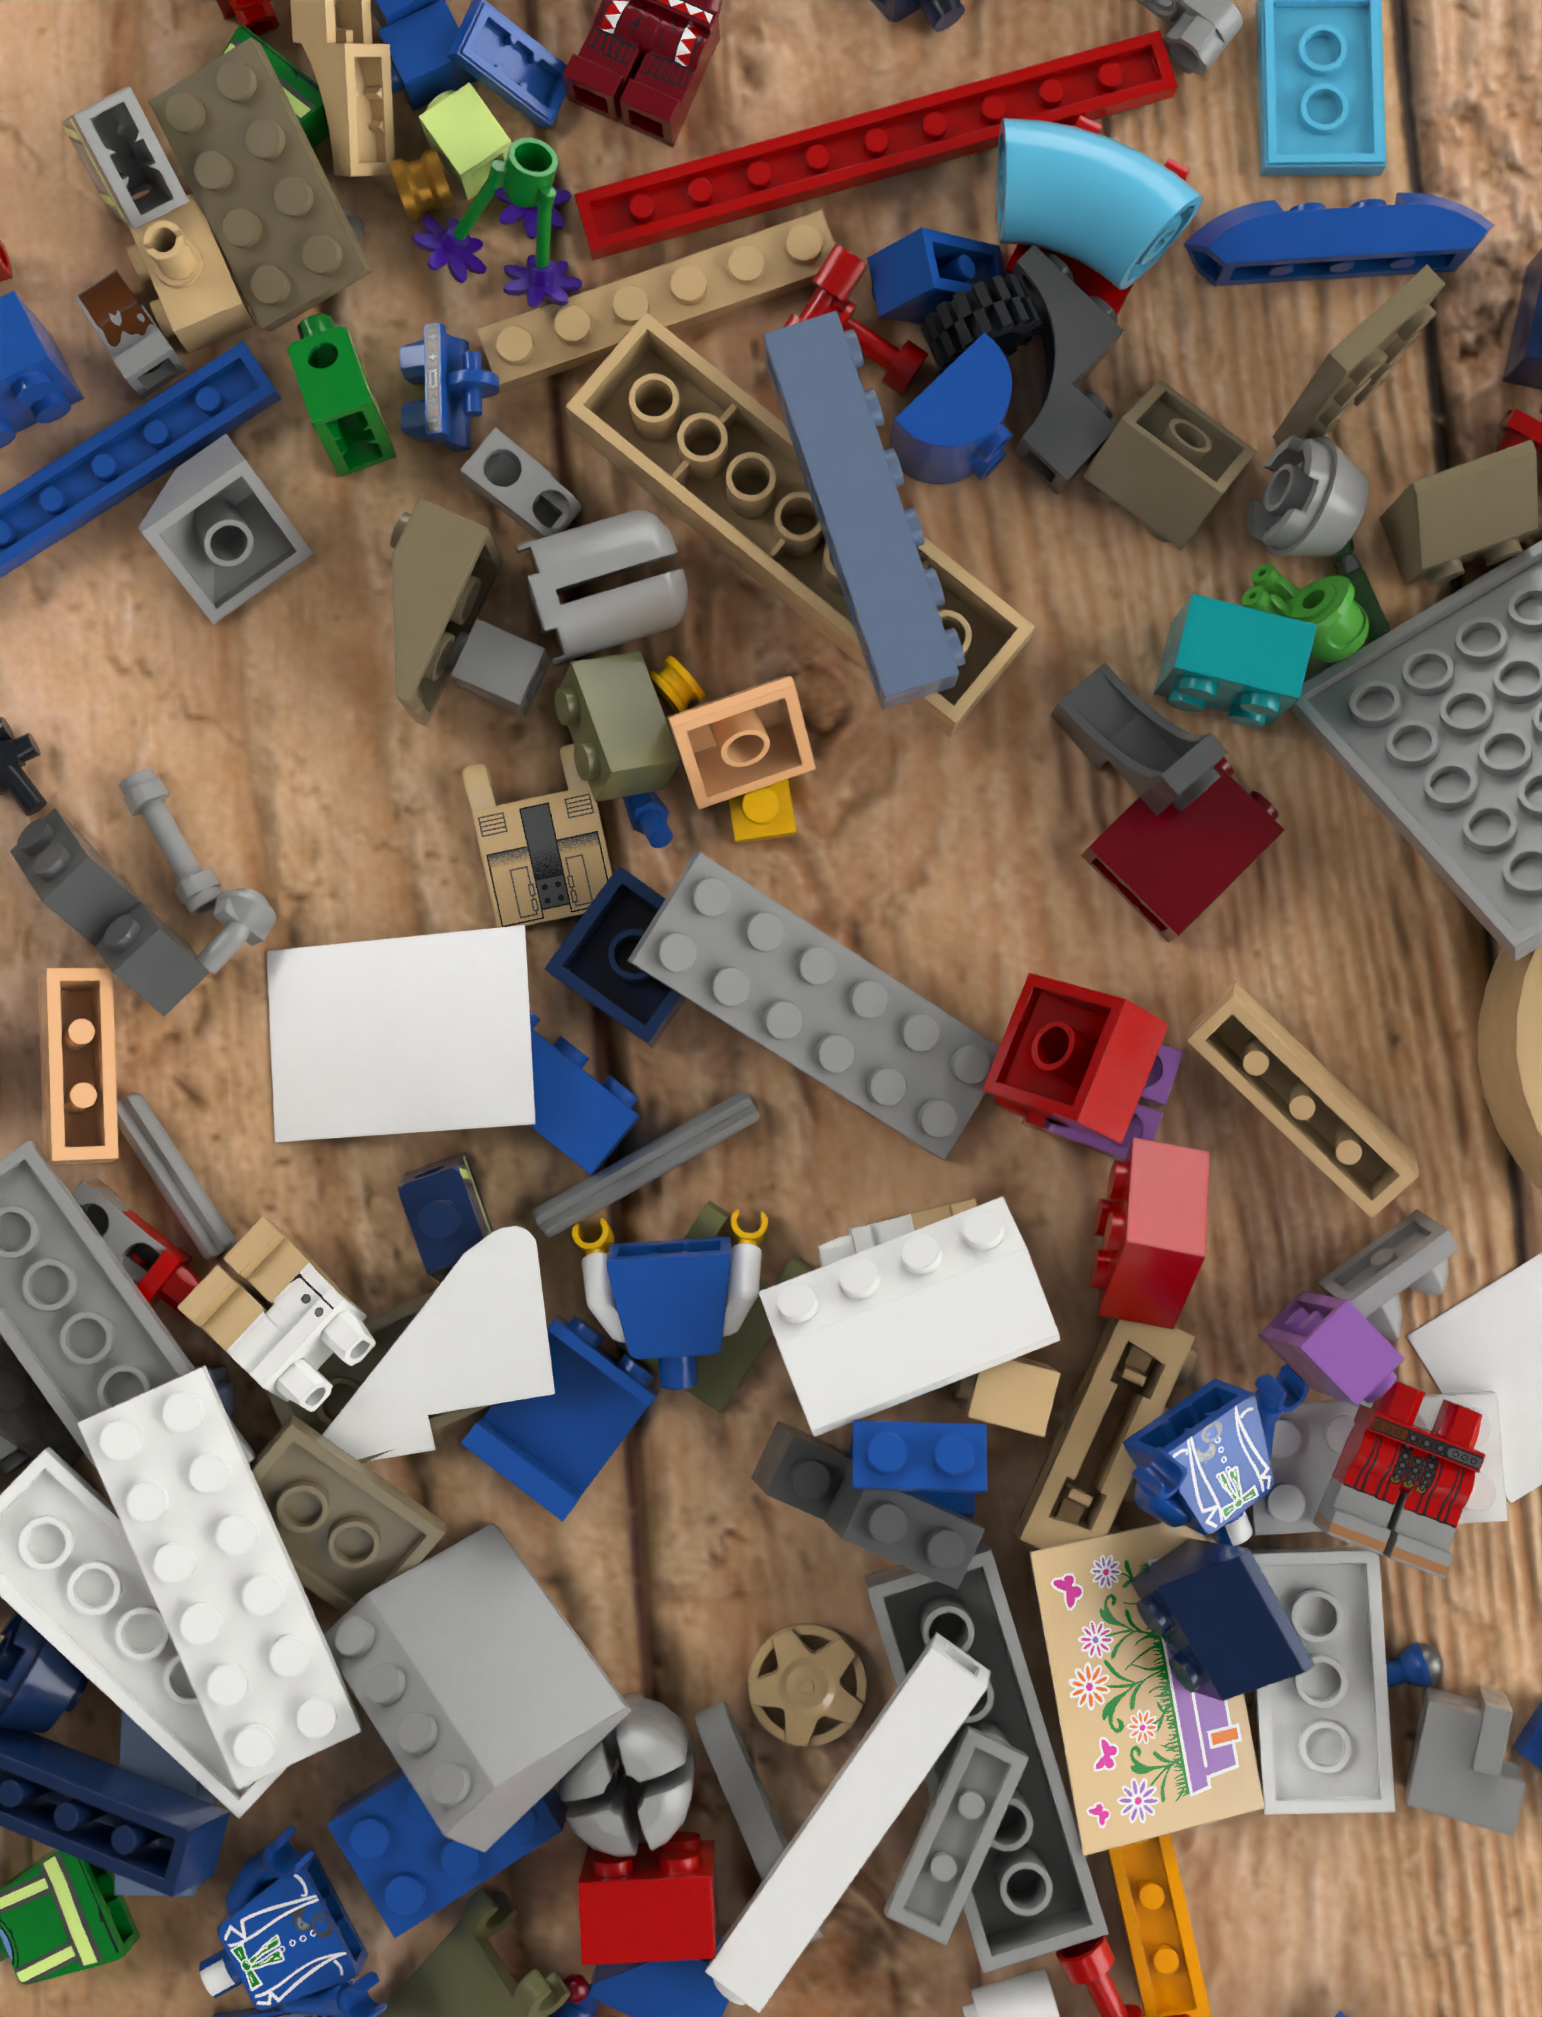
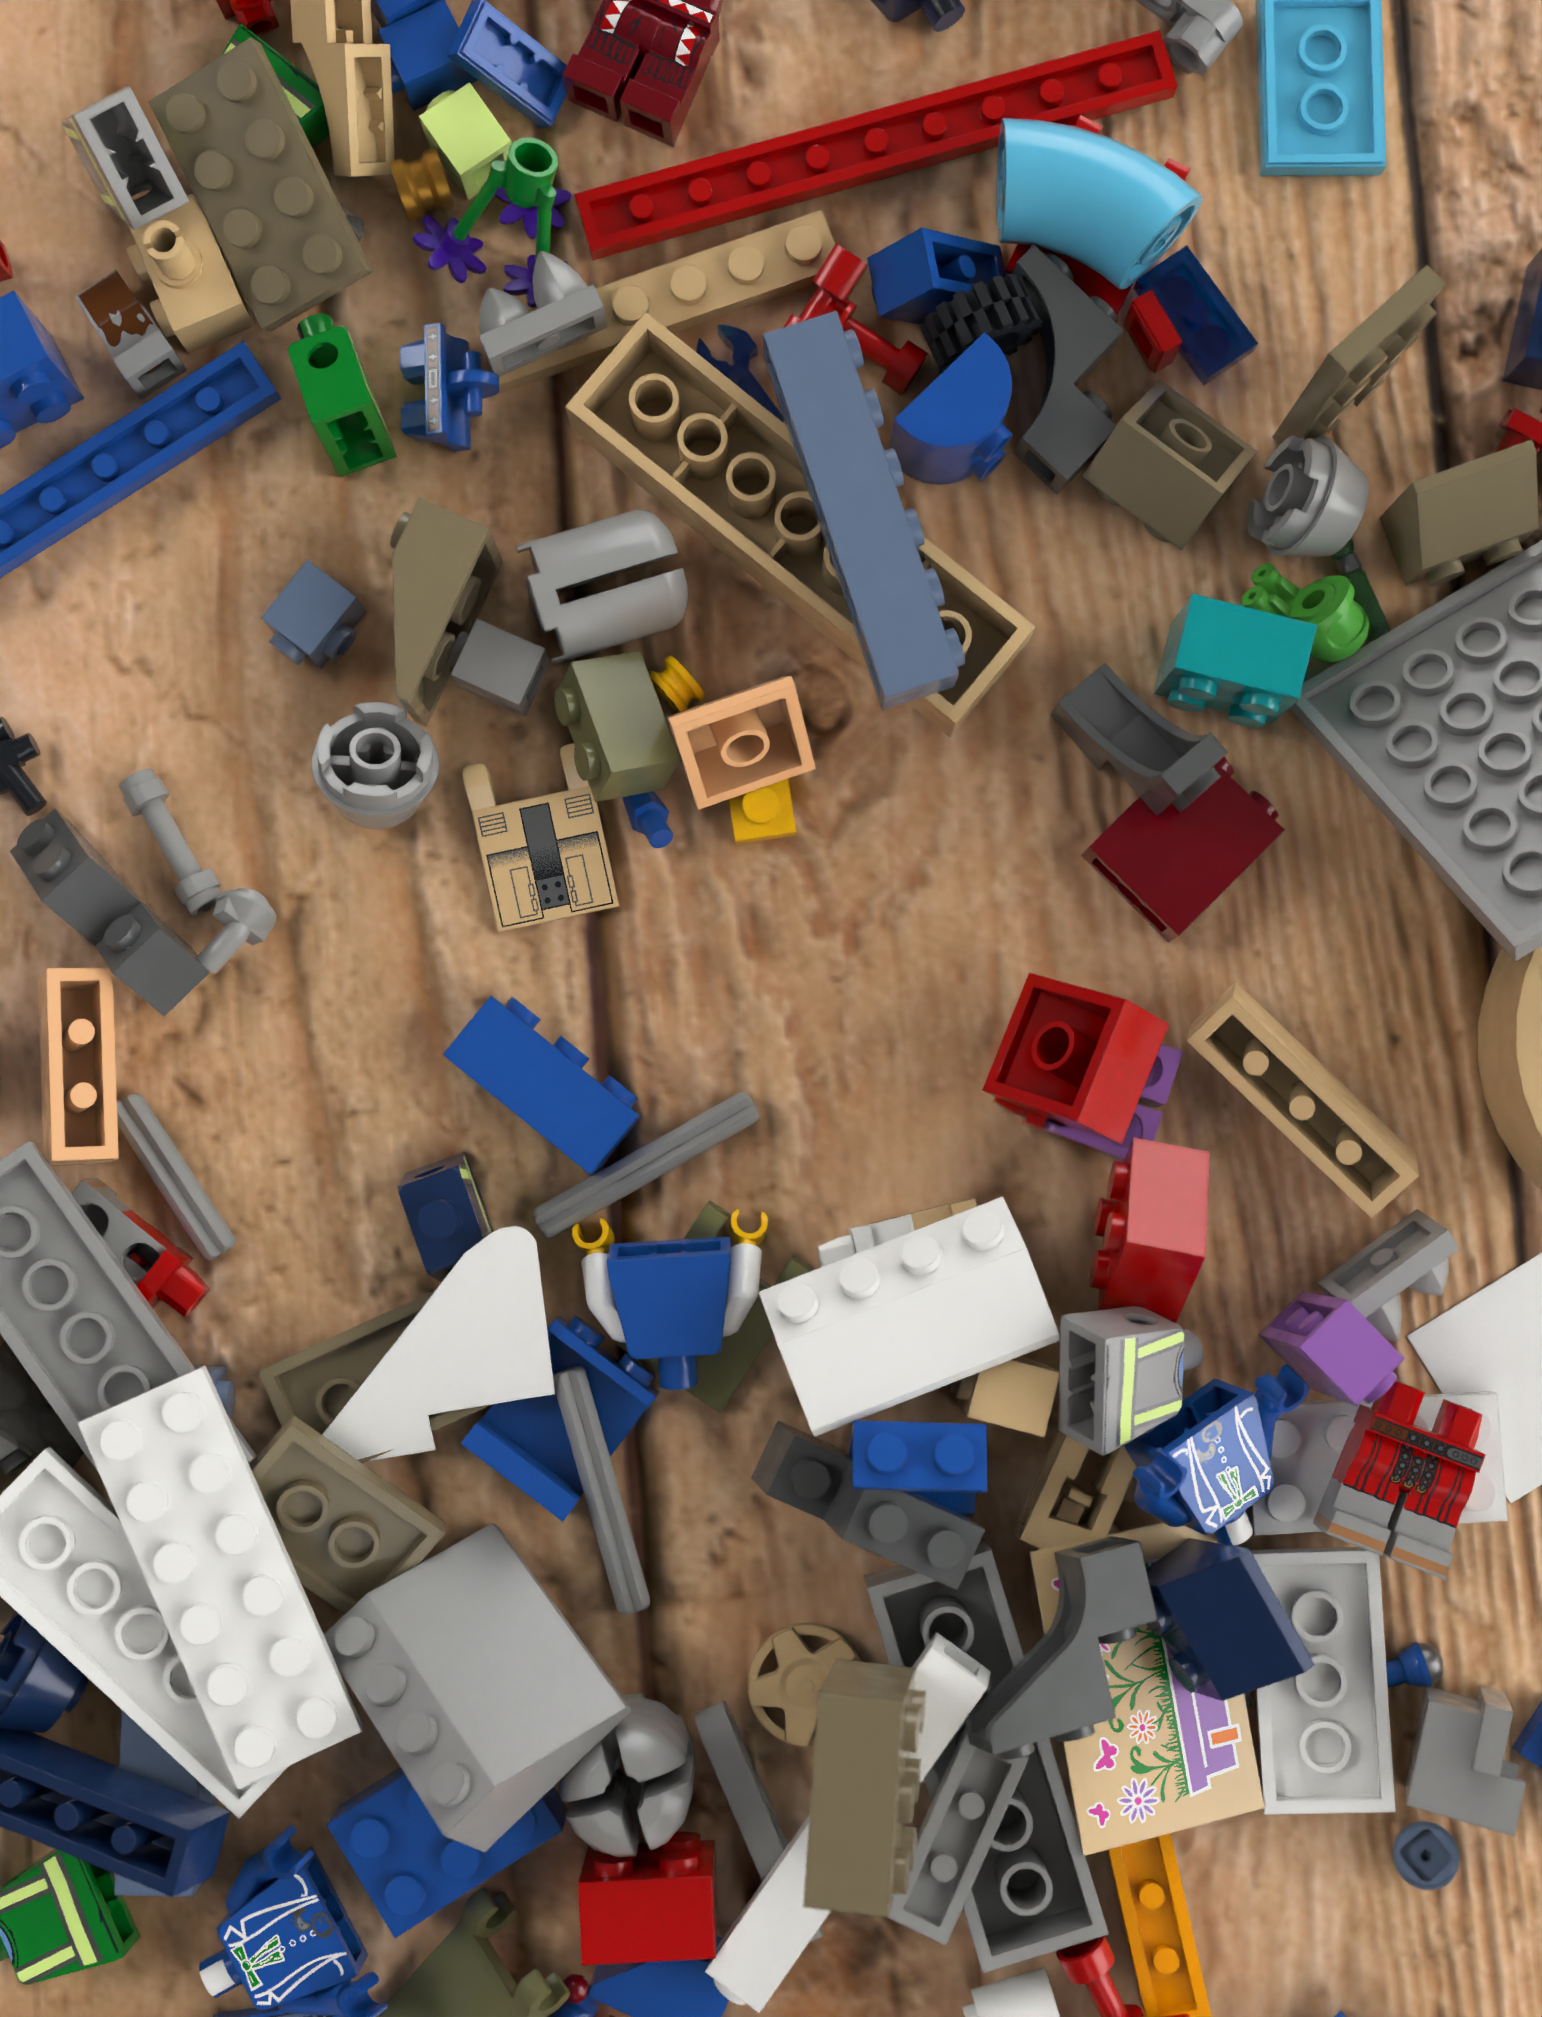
(222, 530): light grey slope -> none
(297, 1334): hips -> none
(313, 617): none -> sand blue brick
(375, 765): none -> light grey cone
(401, 1035): white sticker -> none
(519, 486): light grey leg -> none
(563, 316): none -> light grey tile
(596, 957): dark blue brick -> none
(601, 1490): none -> light grey axle
(743, 351): none -> clear blue bar
(816, 1005): light grey plate -> none
(863, 1788): none -> dark tan brick
(1063, 1680): none -> dark grey arch
(1121, 1374): none -> light grey torso
(1152, 332): none -> red tile
(1202, 316): none -> clear blue plate
(1317, 243): blue brick -> none
(1426, 1856): none -> sand blue tile

